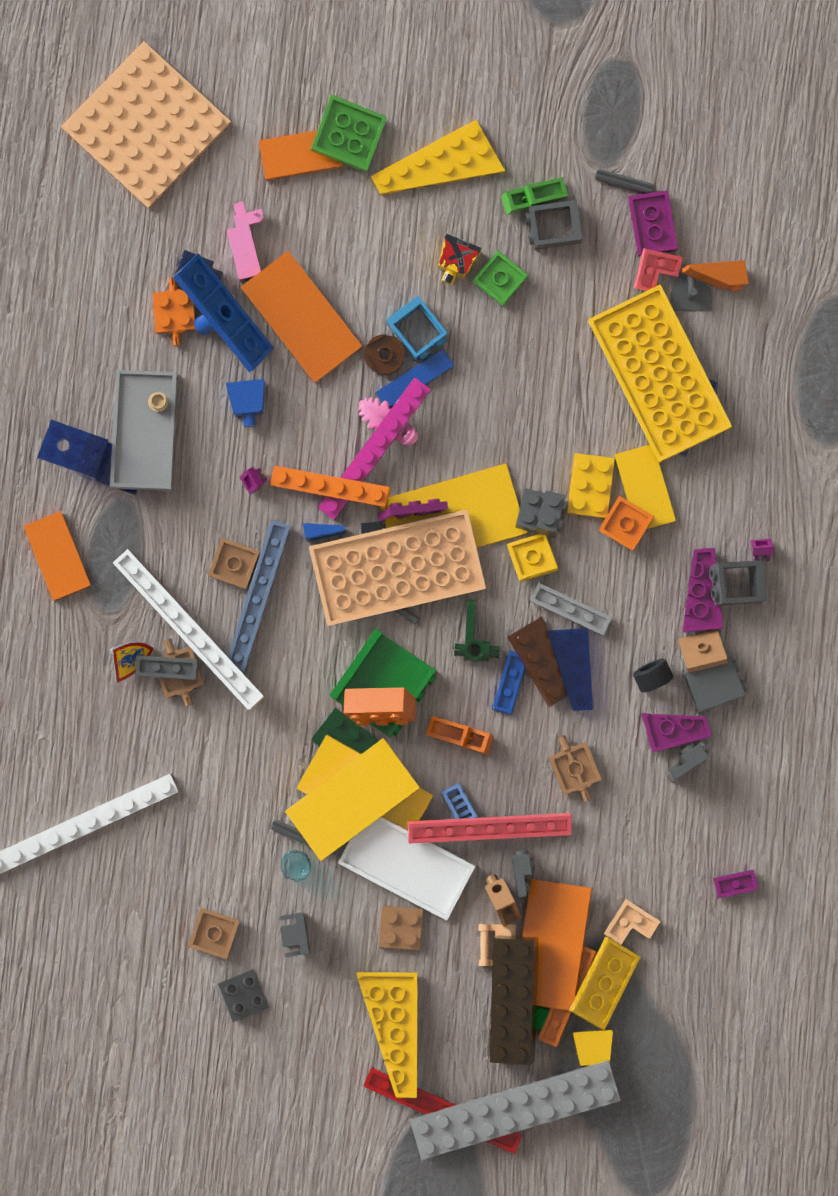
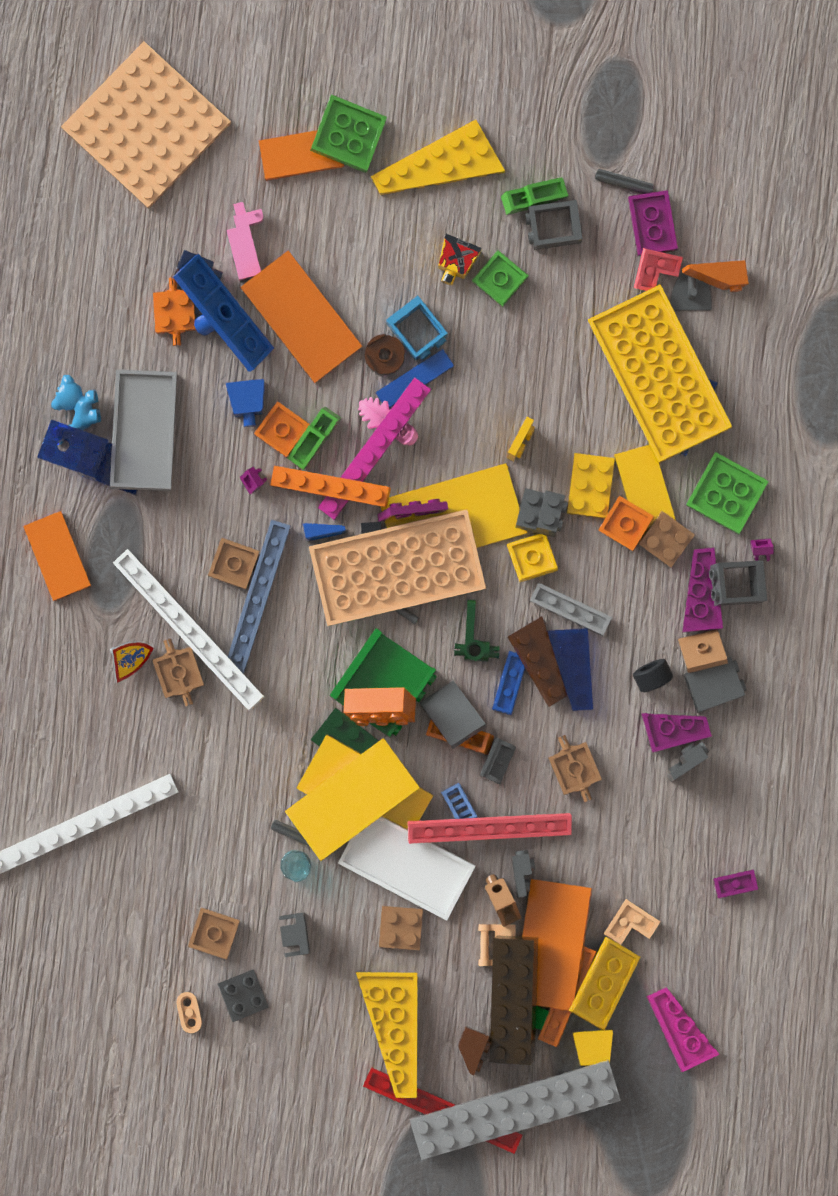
(70, 397): none -> dark azure animal
(158, 402): tan plate -> none
(166, 667): dark grey plate -> none
(189, 1012): none -> light nougat plate
(281, 429): none -> orange plate
(314, 437): none -> bright green slope
(453, 714): none -> dark grey tile
(472, 1046): none -> reddish brown slope
(498, 761): none -> dark grey hinge
(518, 446): none -> yellow plate
(666, 539): none -> medium nougat plate
(684, 1038): none -> dark pink wing
(727, 493): none -> bright green plate

